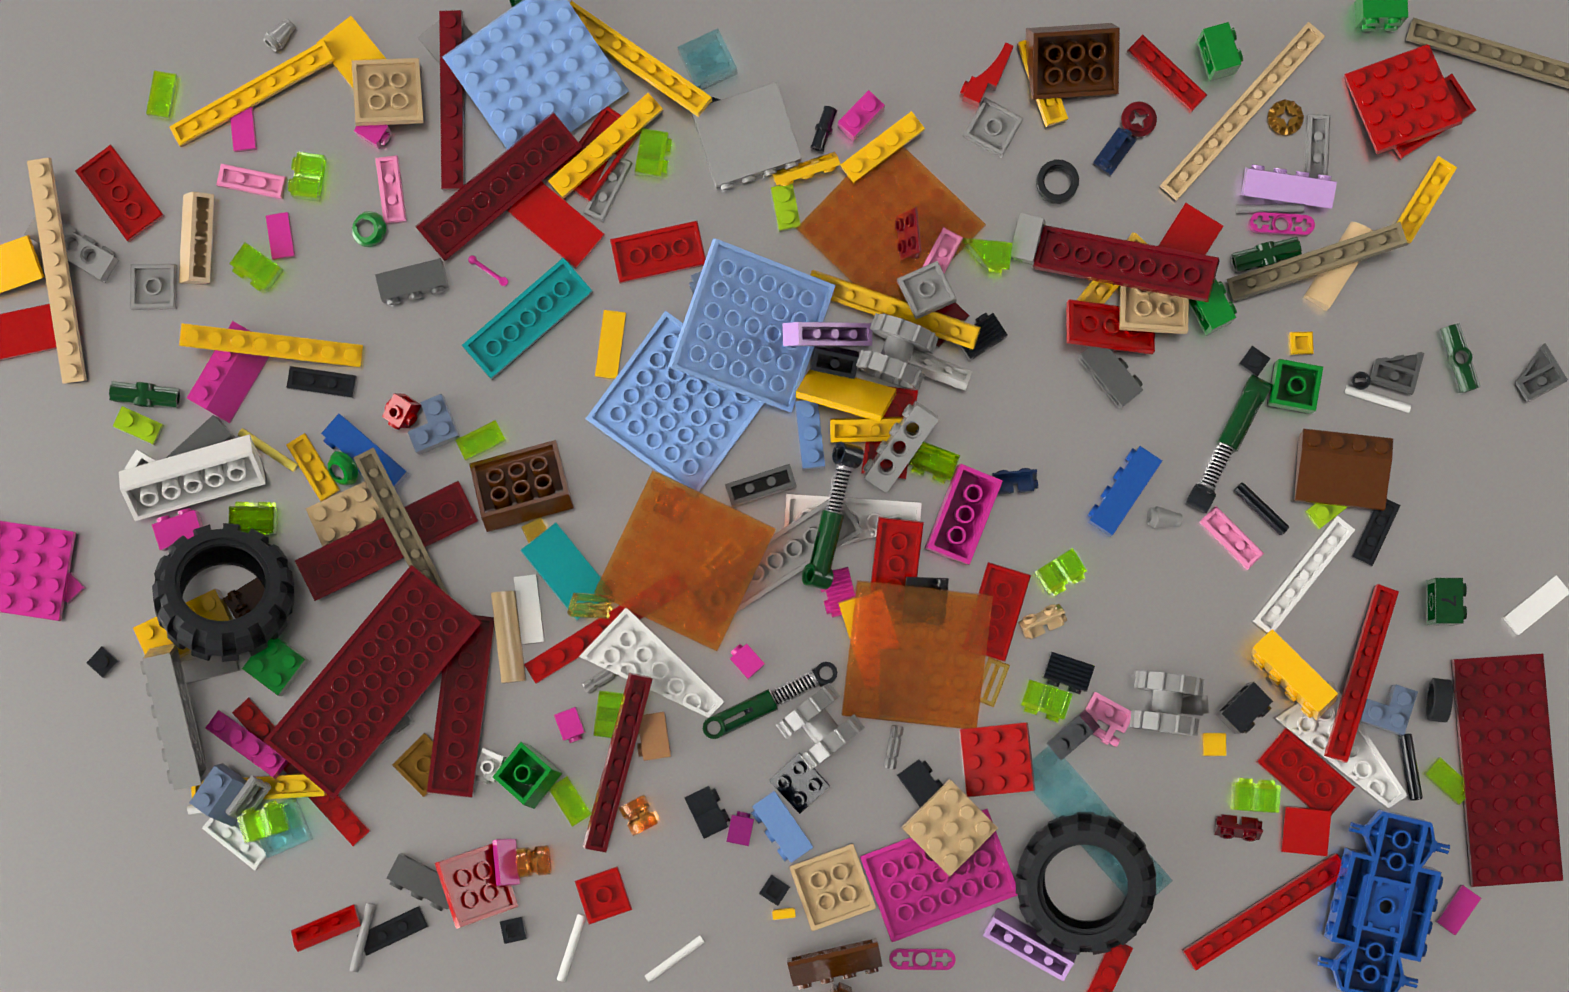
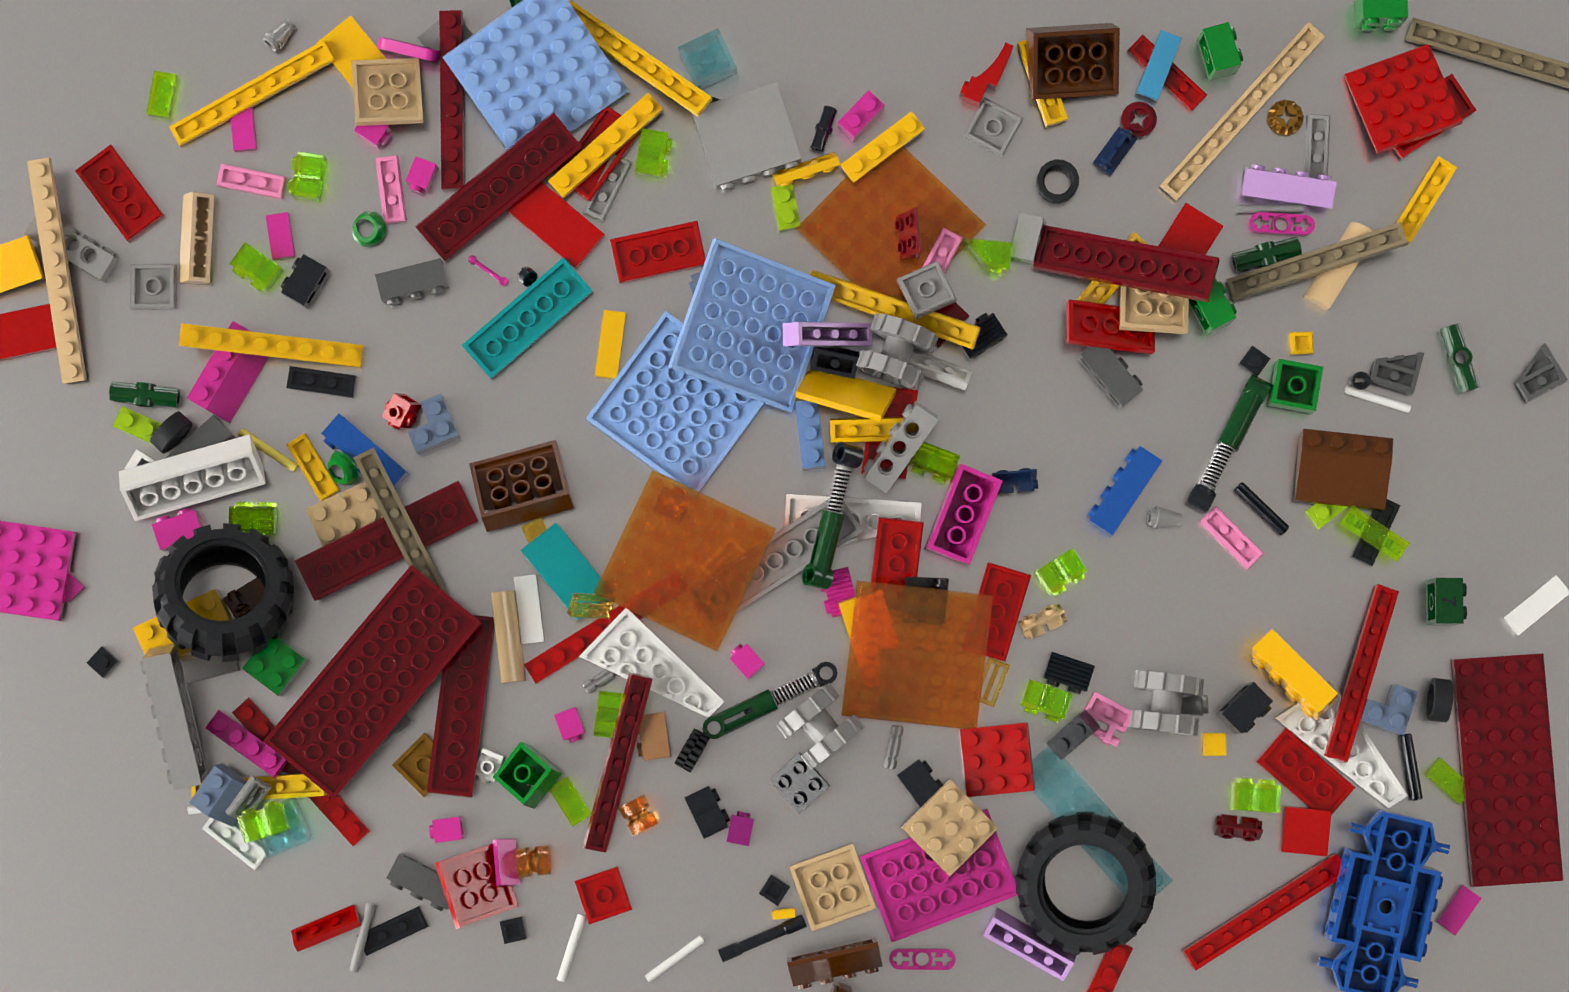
(171, 432): none -> black tyre
(304, 280): none -> black brick
(408, 49): none -> beam
(421, 175): none -> dark pink brick
(446, 829): none -> dark pink brick
(480, 440): clear neon green plate -> none
(531, 278): none -> black hinge
(692, 750): none -> black tyre
(738, 948): none -> black piece
(760, 485): dark grey brick -> none
(781, 827): medium blue brick -> none
(1159, 65): none -> dark azure tile
(1304, 575): white plate -> none
(1374, 533): none -> clear neon green plate

